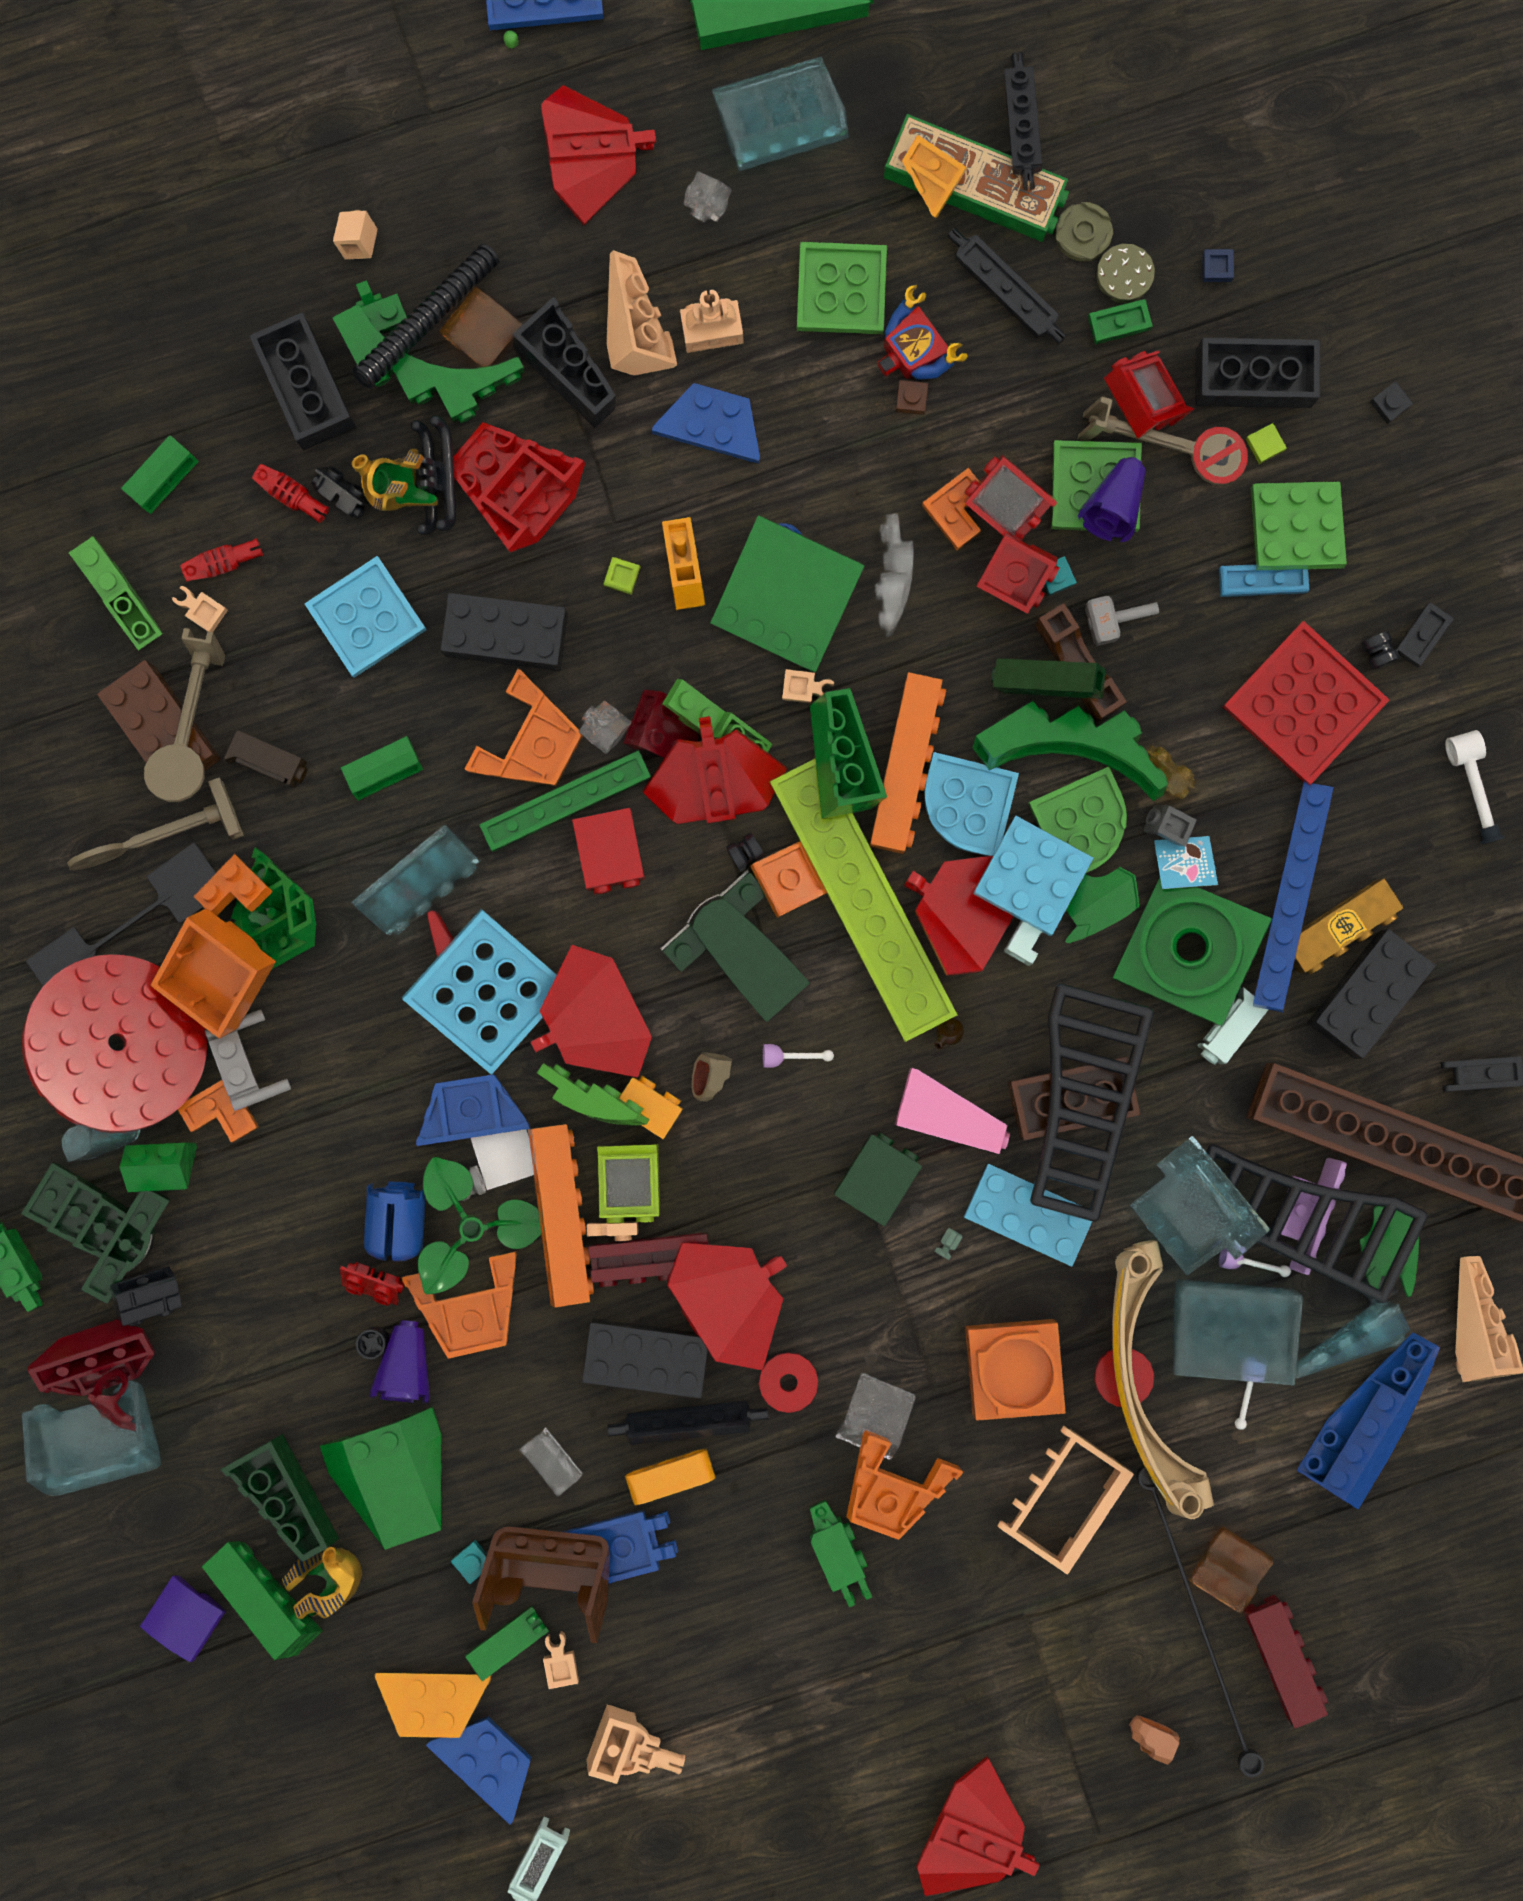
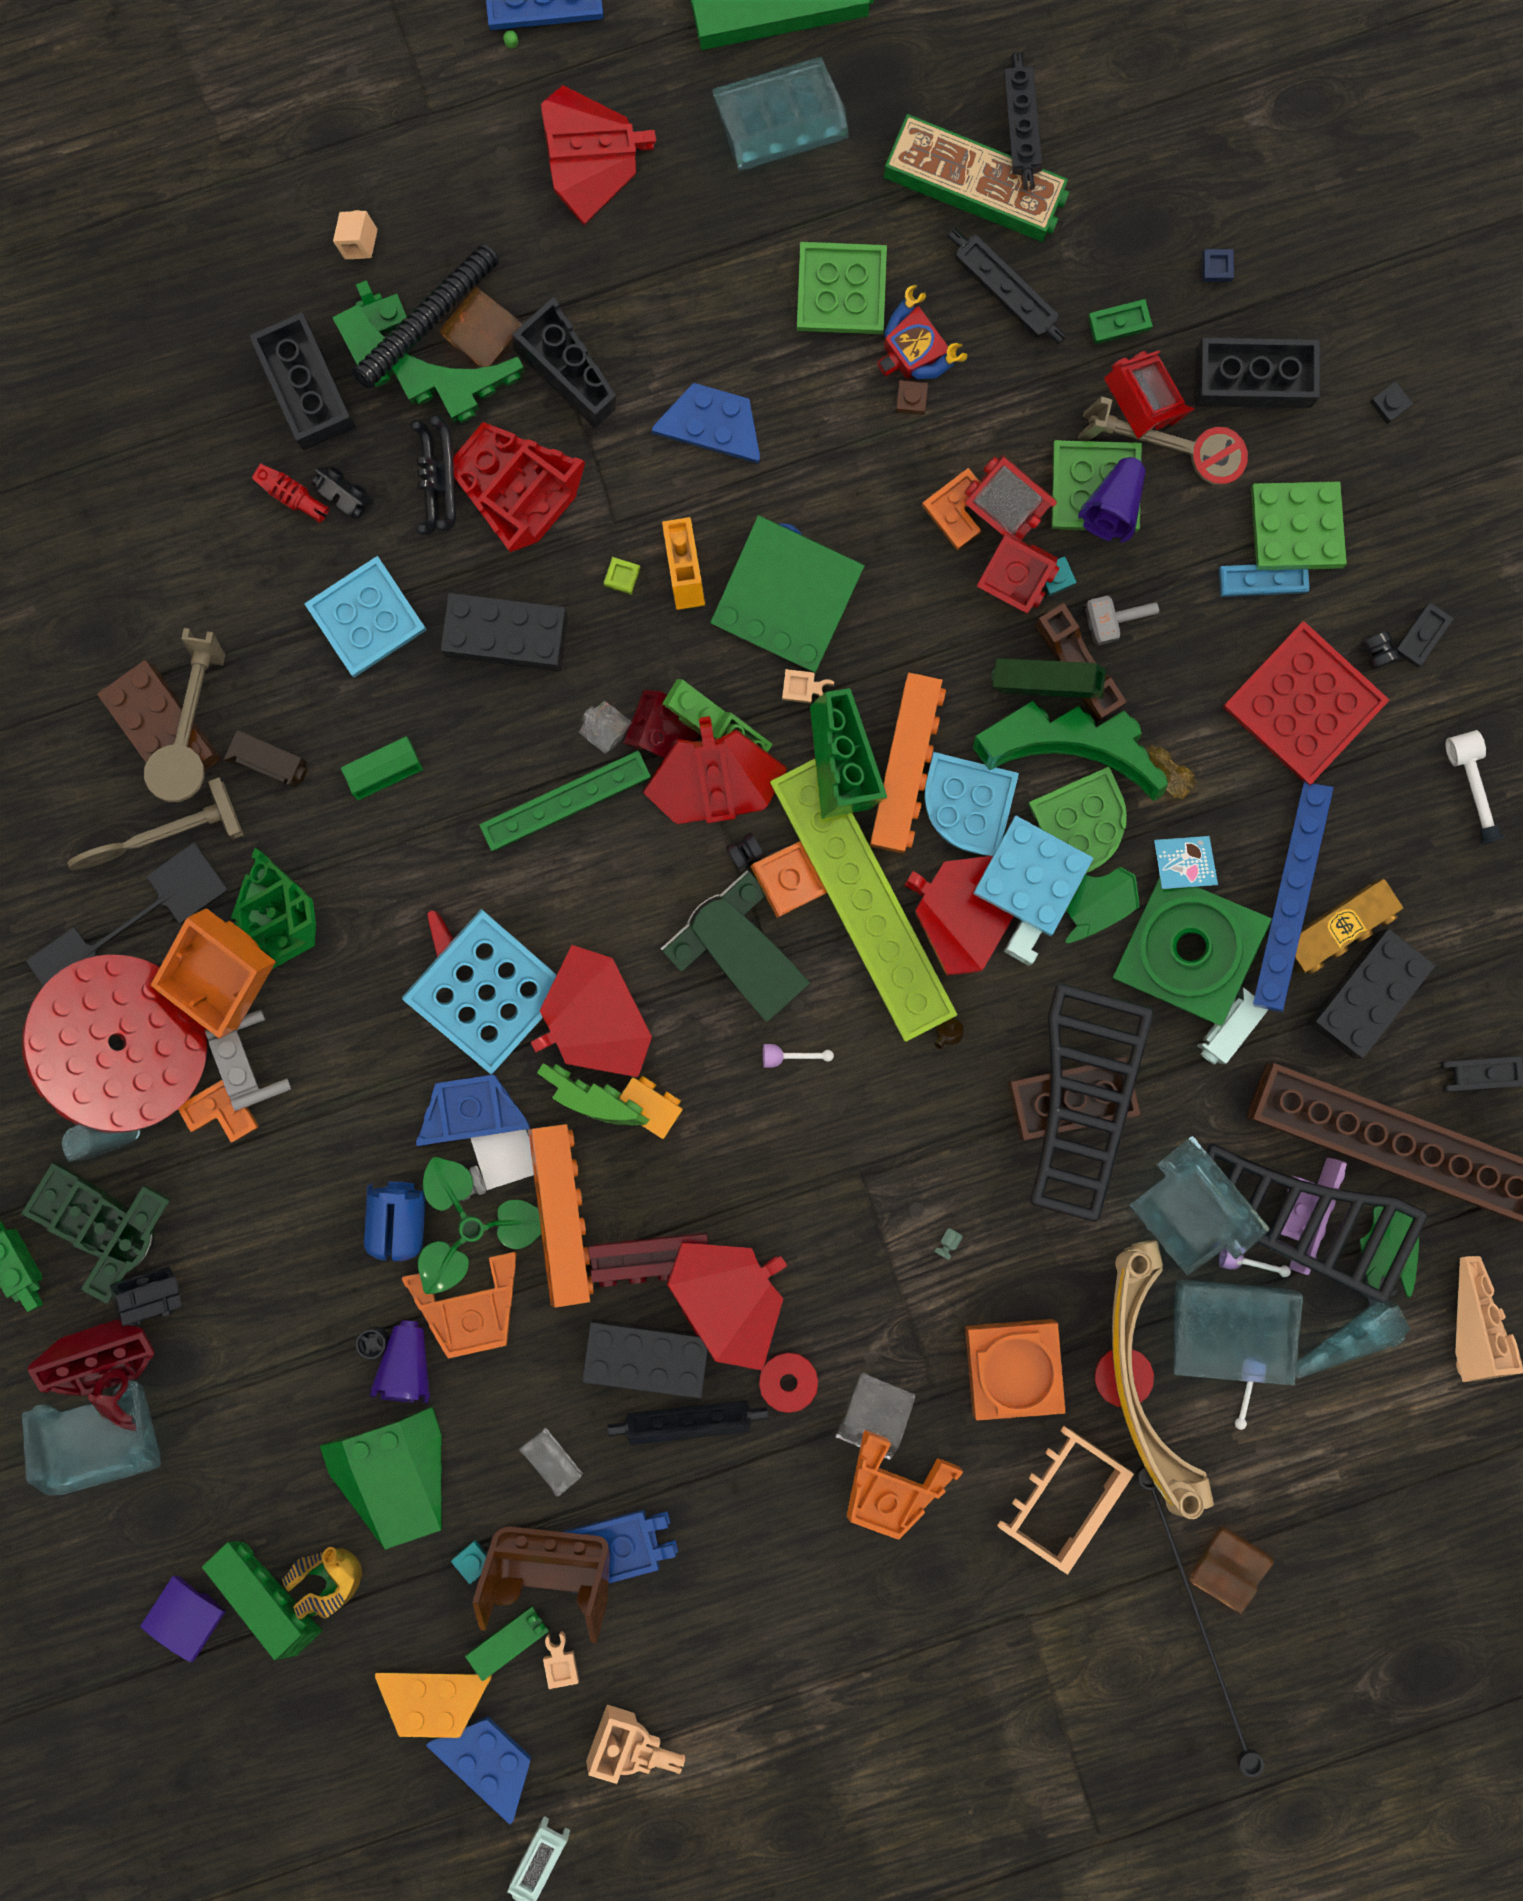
(116, 593): bright green slope -> none
(157, 1166): green slope -> none
(160, 474): green piece -> none
(202, 610): light nougat plate -> none
(220, 560): red hinge -> none
(233, 881): orange plate -> none
(283, 1496): dark green wedge -> none
(357, 1281): red hinge -> none
(392, 482): piece -> none
(417, 881): clear light blue slope -> none
(541, 745): orange wing -> none
(609, 850): red panel -> none
(620, 1231): light nougat plate -> none
(628, 1182): window -> none
(633, 329): light nougat wedge -> none
(670, 1476): light orange beam -> none
(707, 197): clear brick -> none
(709, 1075): dark tan rock -> none
(711, 323): light nougat brick -> none
(836, 1552): green hinge -> none
(878, 1178): dark green brick -> none
(896, 584): clear slope -> none
(933, 173): light orange wing -> none
(944, 1114): bright pink slope -> none
(974, 1836): red panel -> none
(1004, 1206): medium azure plate -> none
(1083, 231): olive tile -> none
(1125, 273): olive tile -> none
(1155, 1739): nougat rock -> none
(1169, 824): dark grey bracket -> none
(1266, 443): lime tile -> none
(1285, 1662): dark red brick -> none
(1370, 1423): blue wedge -> none

